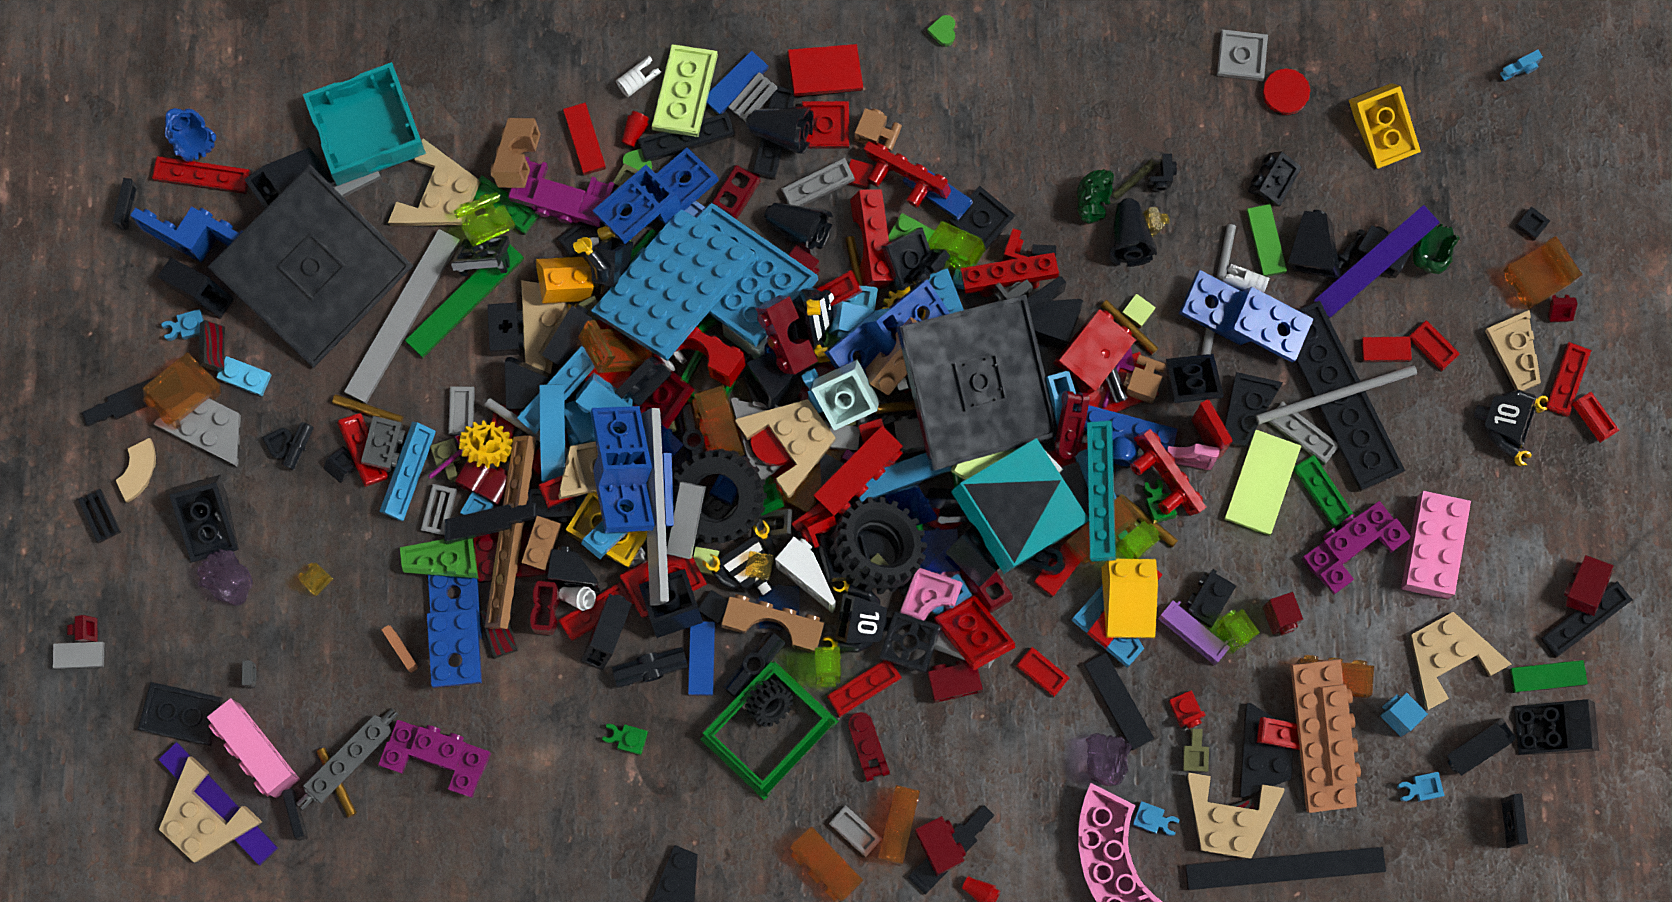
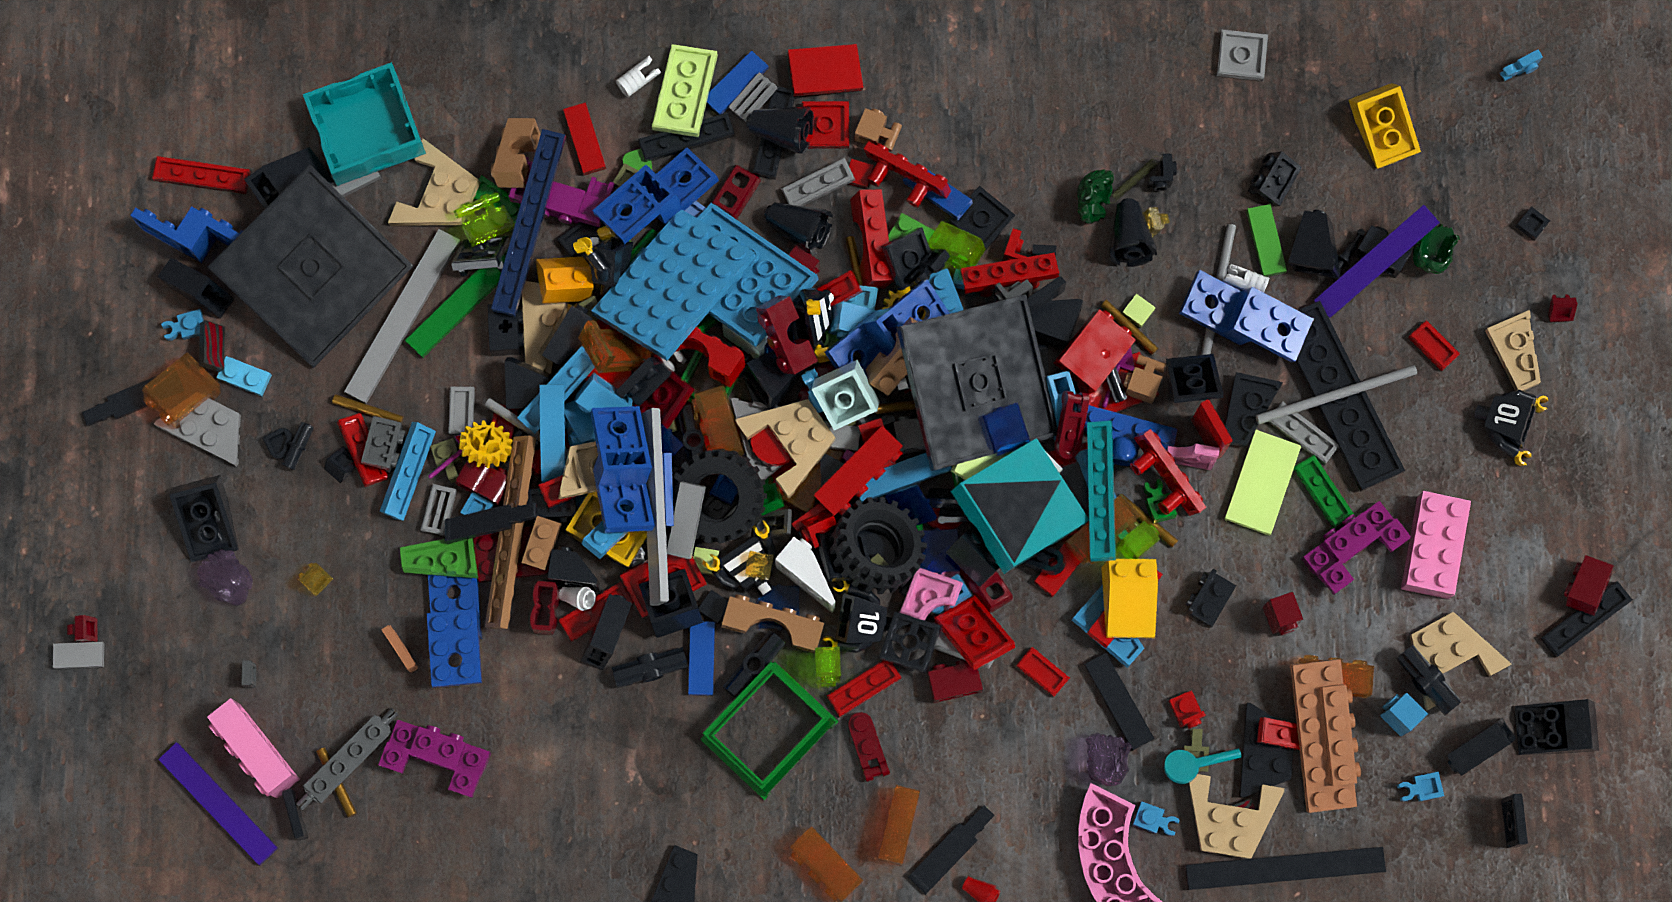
(91, 498): black tile -> none
(125, 204): black tile -> none
(139, 470): tan tile -> none
(178, 713): black tile -> none
(188, 134): blue hair -> none
(194, 824): tan wing -> none
(500, 640): tile -> none
(528, 222): none -> dark blue plate
(629, 739): green plate -> none
(634, 128): red cone -> none
(769, 703): black tyre -> none
(855, 831): light grey tile -> none
(940, 845): dark red brick -> none
(943, 30): bright green tile -> none
(1006, 429): none -> clear blue piece
(1184, 766): none -> teal piece
(1194, 633): medium lavender container -> none
(1237, 629): clear neon green brick -> none
(1286, 91): red tile -> none
(1386, 349): red tile -> none
(1428, 680): none -> black piece
(1542, 273): clear orange panel -> none
(1548, 676): green tile -> none
(1568, 379): red tile -> none
(1595, 417): red tile -> none

